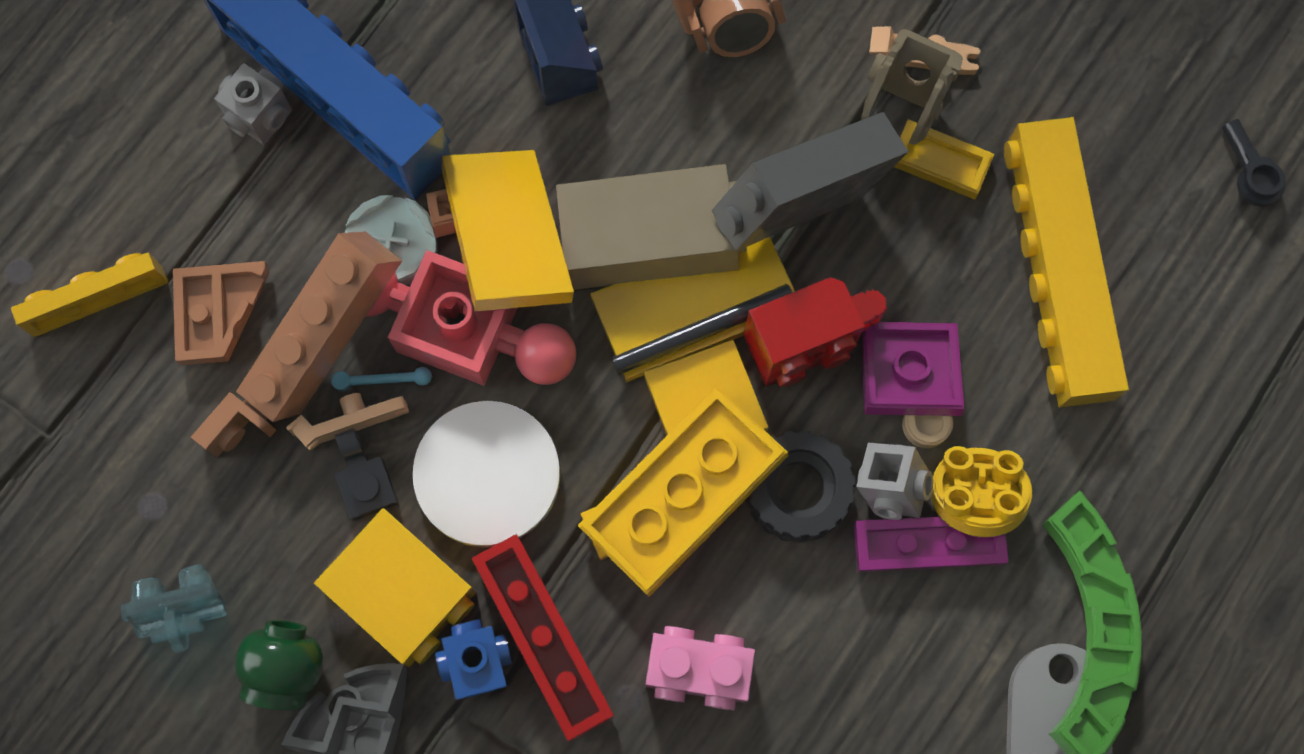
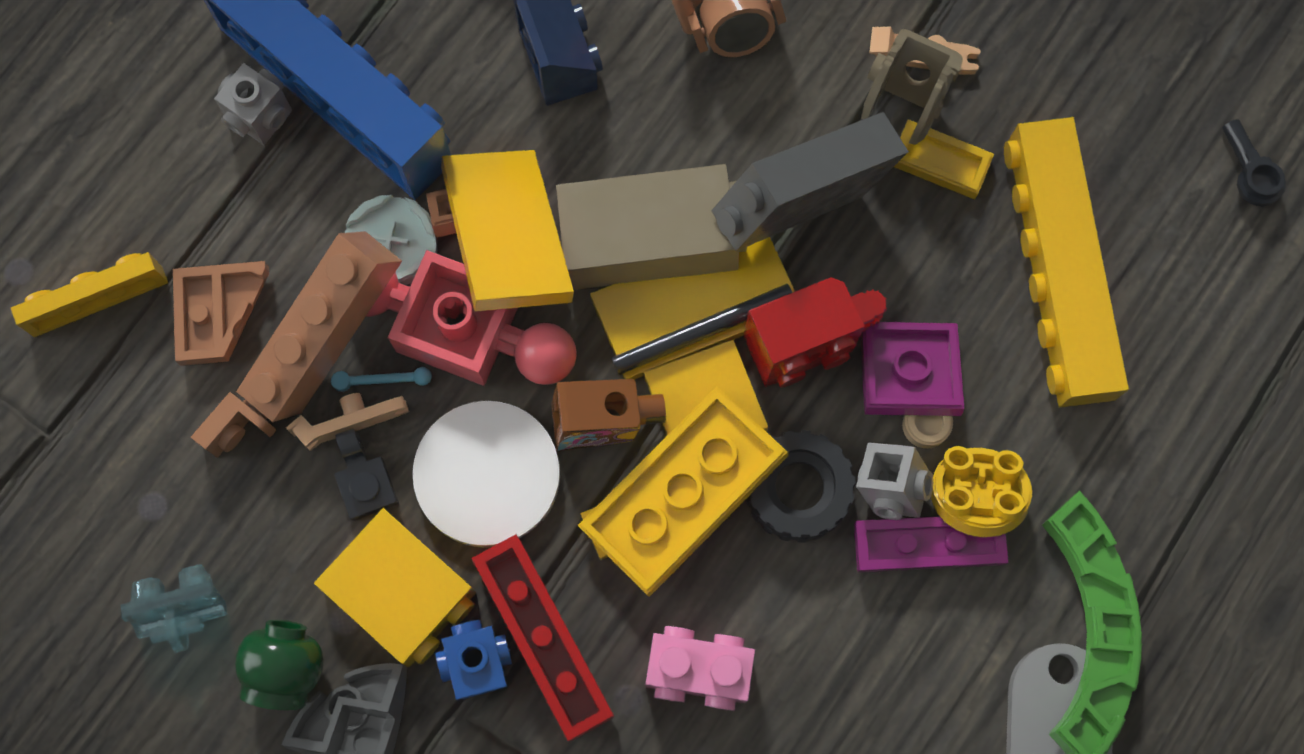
(583, 417): none -> dark orange torso

